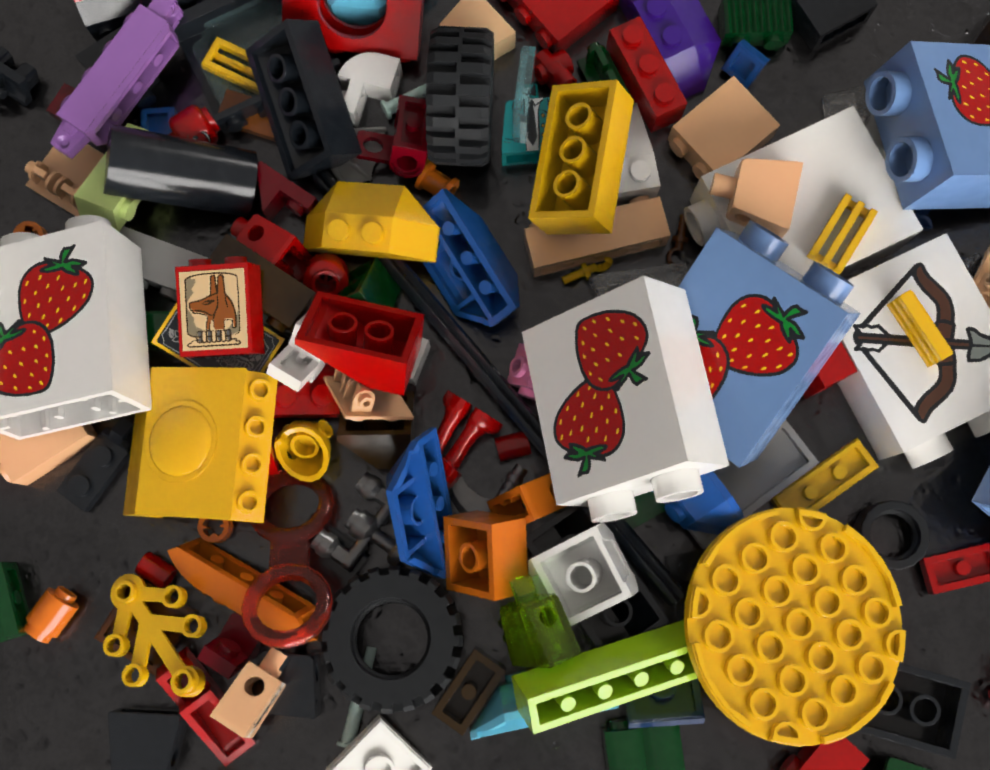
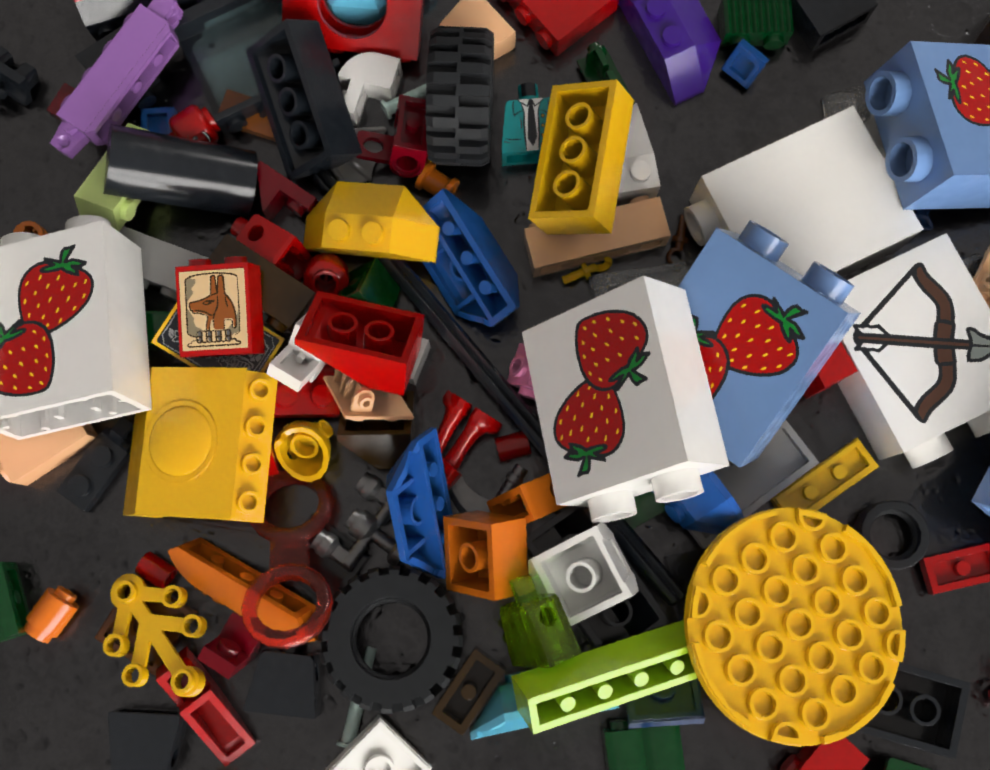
(60, 176): light nougat hinge -> none
(214, 538): orange bush -> none
(224, 73): yellow tile -> none
(239, 707): light nougat torso -> none
(524, 93): clear light blue tile -> none
(554, 68): red plate -> none
(646, 74): red brick -> none
(722, 129): light nougat brick -> none
(760, 193): light nougat torso -> none
(857, 209): yellow tile -> none
(920, 328): yellow tile -> none

